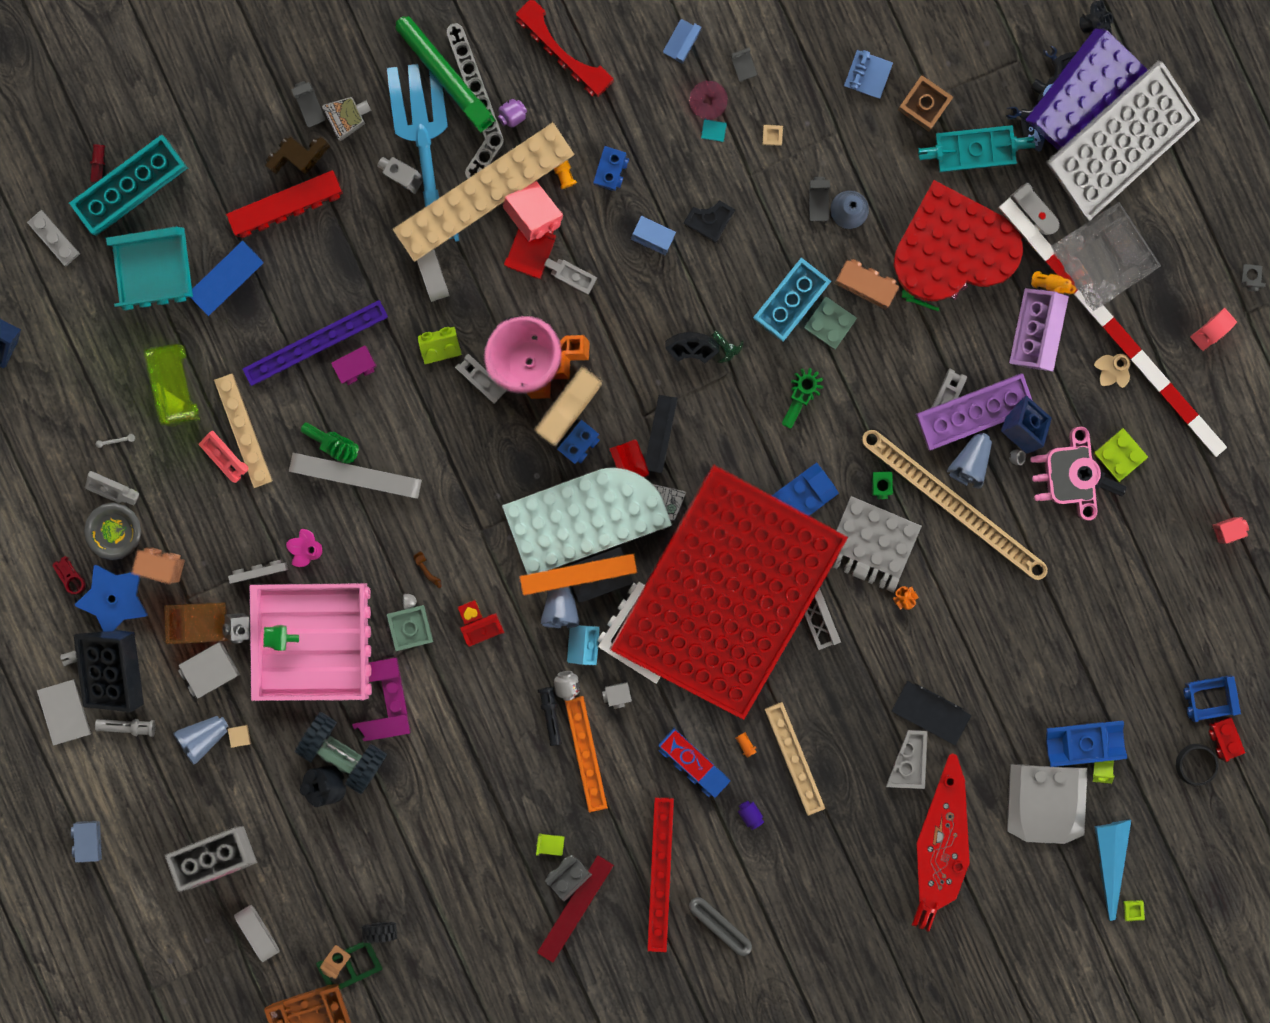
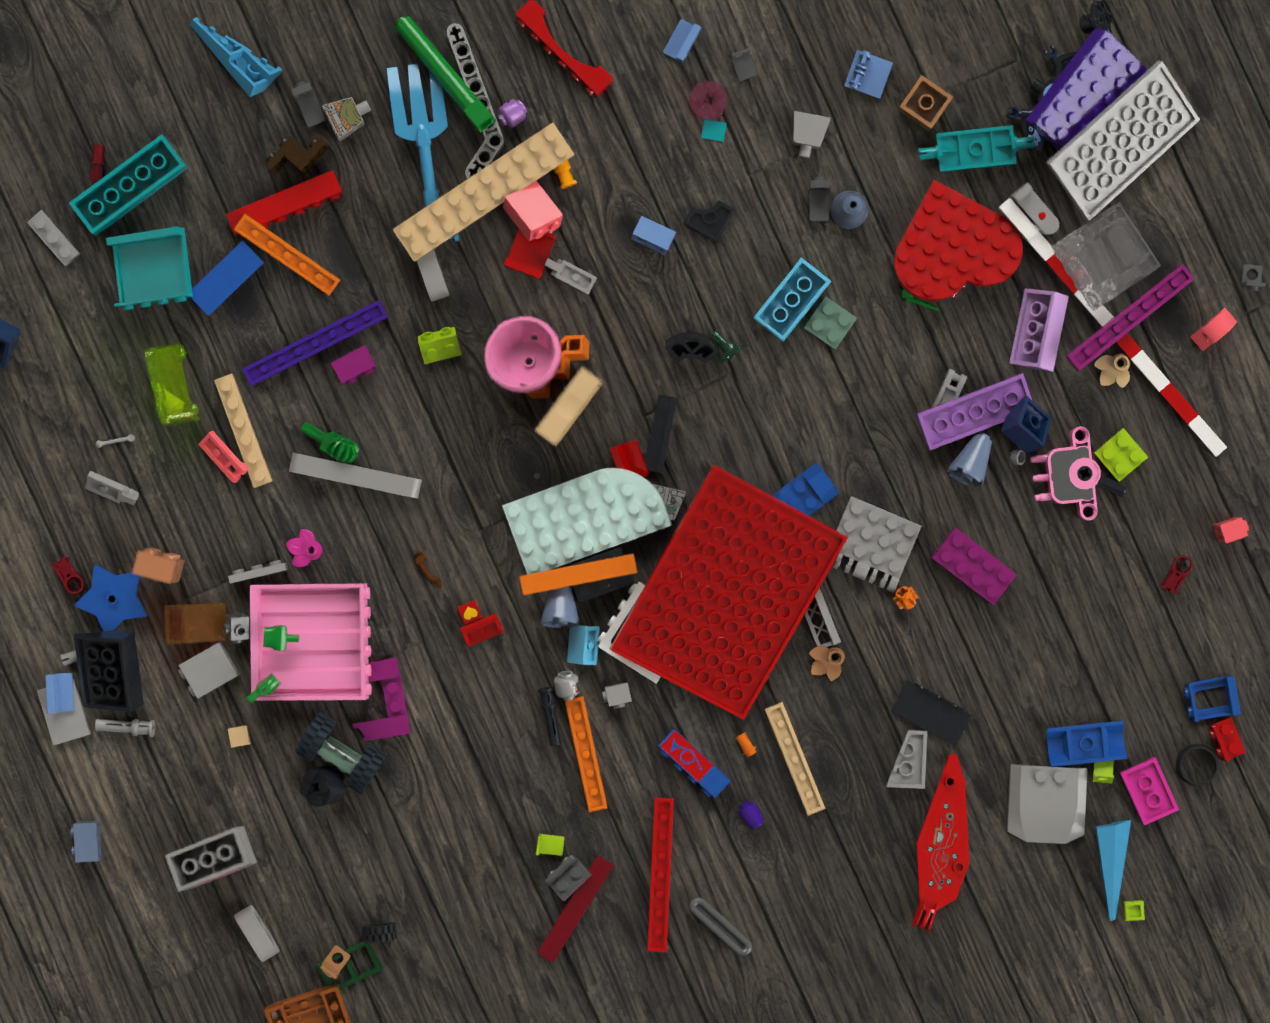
(59, 692): none -> medium blue panel
(112, 531): dark grey piece -> none
(201, 737): sand blue cone -> none
(249, 71): none -> dark azure wedge
(268, 684): none -> green piece
(287, 254): none -> orange tile
(401, 174): light grey torso -> none
(409, 601): light grey hinge -> none
(410, 628): sand green plate -> none
(481, 379): light grey plate -> none
(578, 442): blue brick -> none
(610, 169): blue brick -> none
(772, 135): tan tile -> none
(801, 396): green gear -> none
(808, 131): none -> light grey torso
(824, 663): none -> medium nougat plate
(867, 284): nougat brick -> none
(887, 477): green brick -> none
(954, 505): tan gear -> none
(973, 566): none -> magenta brick
(1052, 283): light orange piece -> none
(1130, 317): none -> magenta plate
(1149, 791): none -> dark pink plate
(1175, 578): none -> dark red piece

